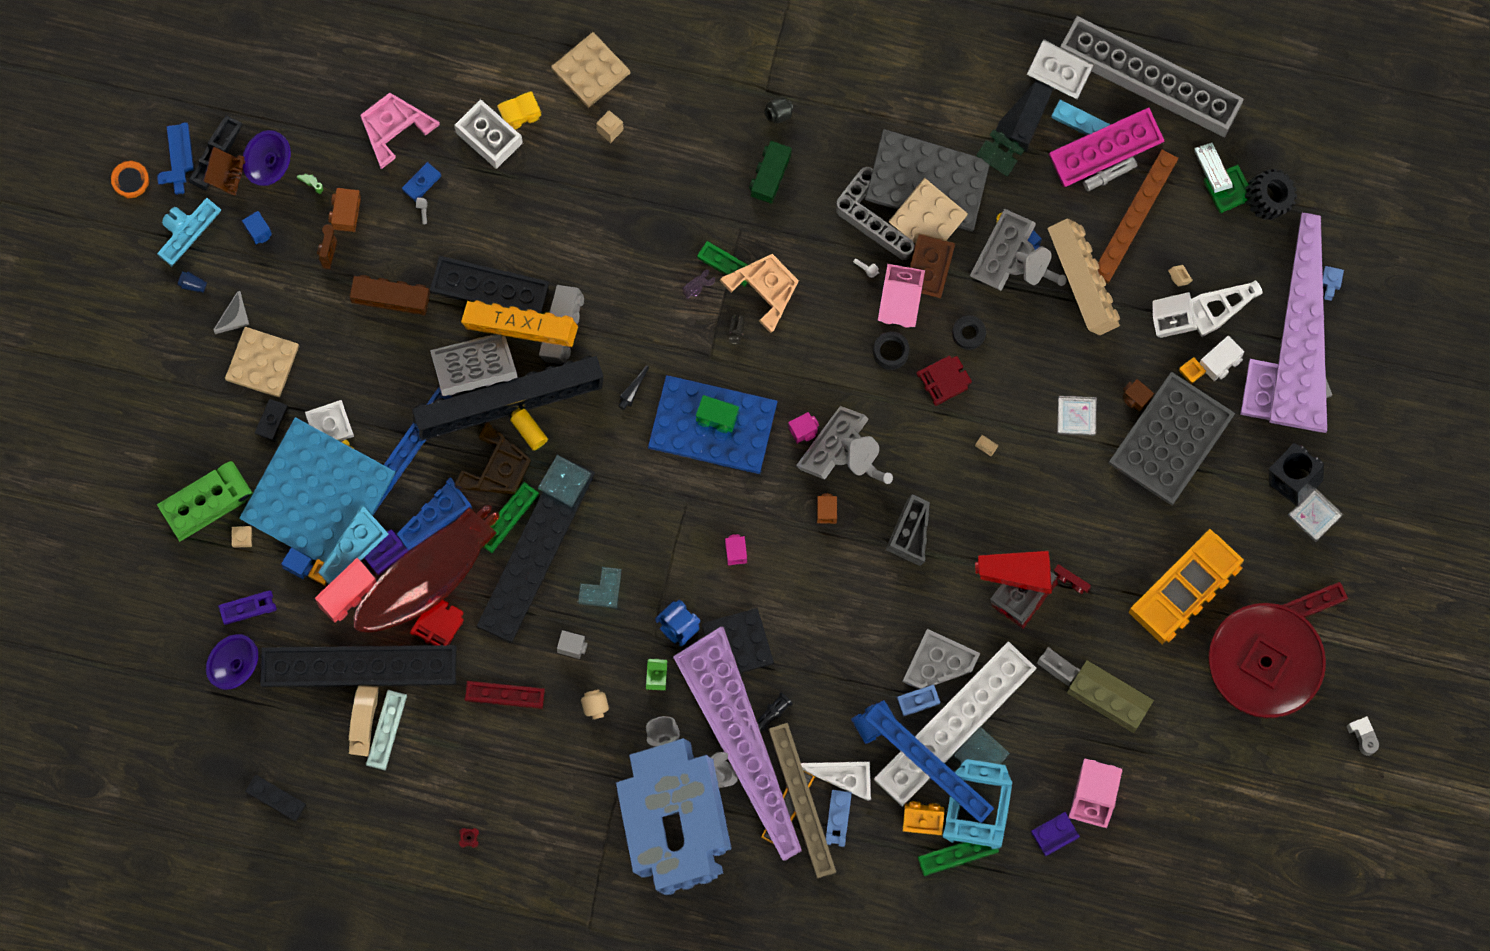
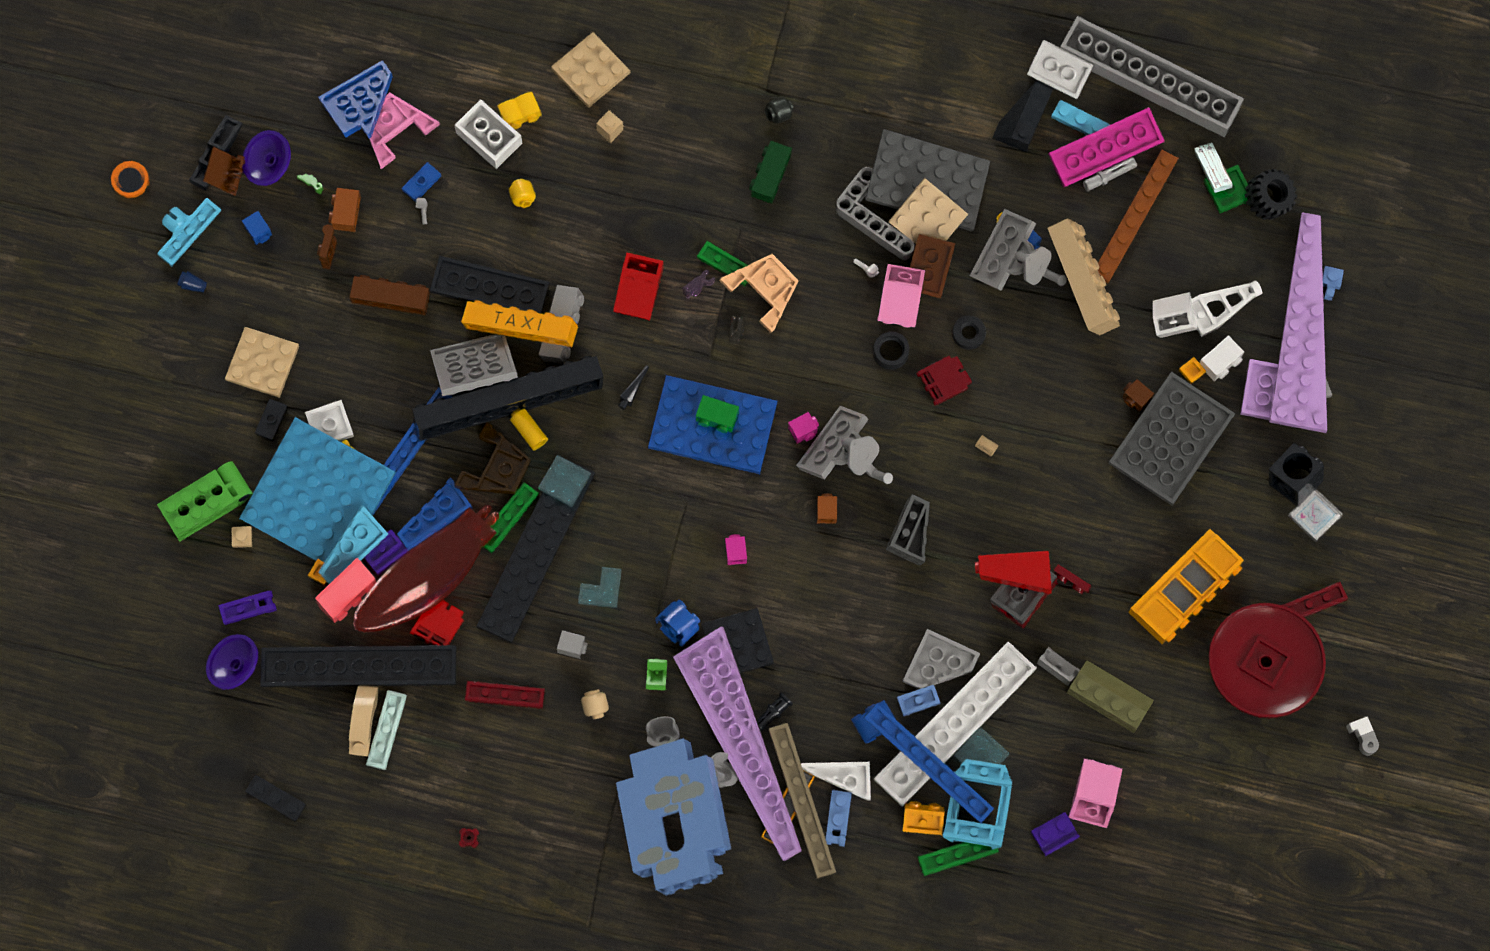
(180, 156): blue piece -> none
(234, 316): tile -> none
(297, 563): blue brick -> none
(358, 100): none -> blue wing
(522, 193): none -> yellow head
(638, 286): none -> red slope
(997, 157): clear green plate -> none
(1076, 415): clear tile -> none
(1180, 275): tan plate -> none

